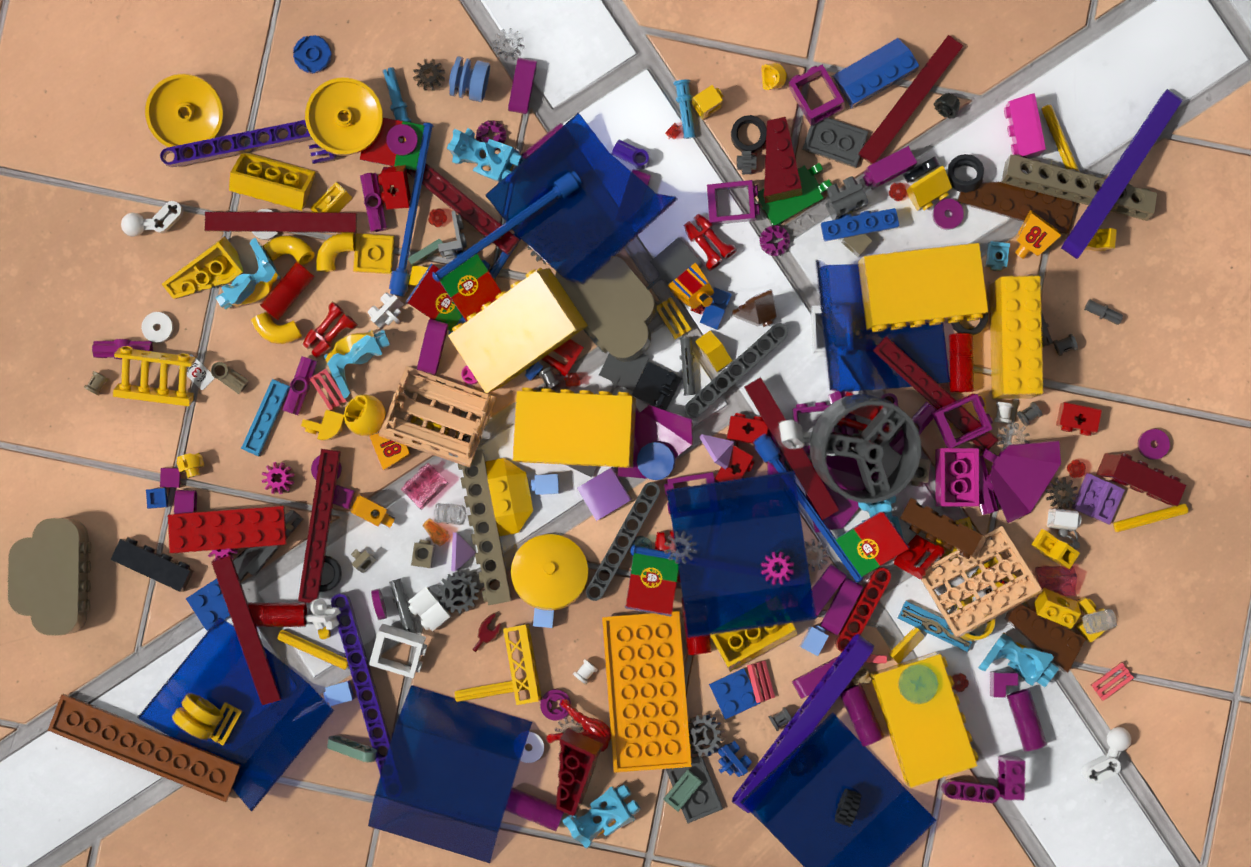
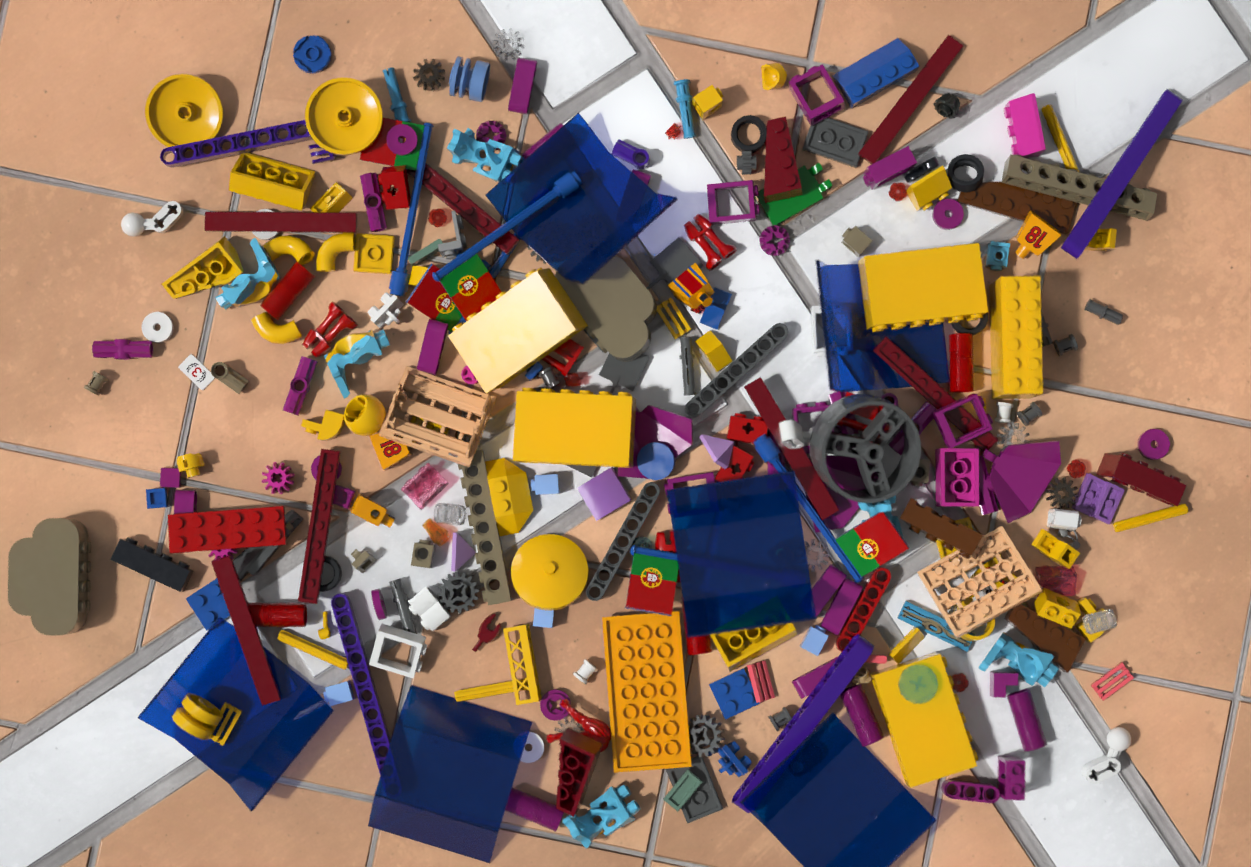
(144, 391): yellow fence -> none
(144, 747): dark orange plate -> none
(265, 417): dark azure tile -> none
(323, 615): white hips -> none
(335, 402): coral tile -> none
(352, 748): sand green beam -> none
(656, 386): black hinge -> none
(685, 542): clear gear -> none
(758, 310): reddish brown wedge -> none
(771, 565): dark pink gear -> none
(846, 201): dark grey hips -> none
(848, 807): black tyre -> none
(860, 224): blue bracket -> none
(918, 549): red plate -> none
(1089, 416): red brick -> none

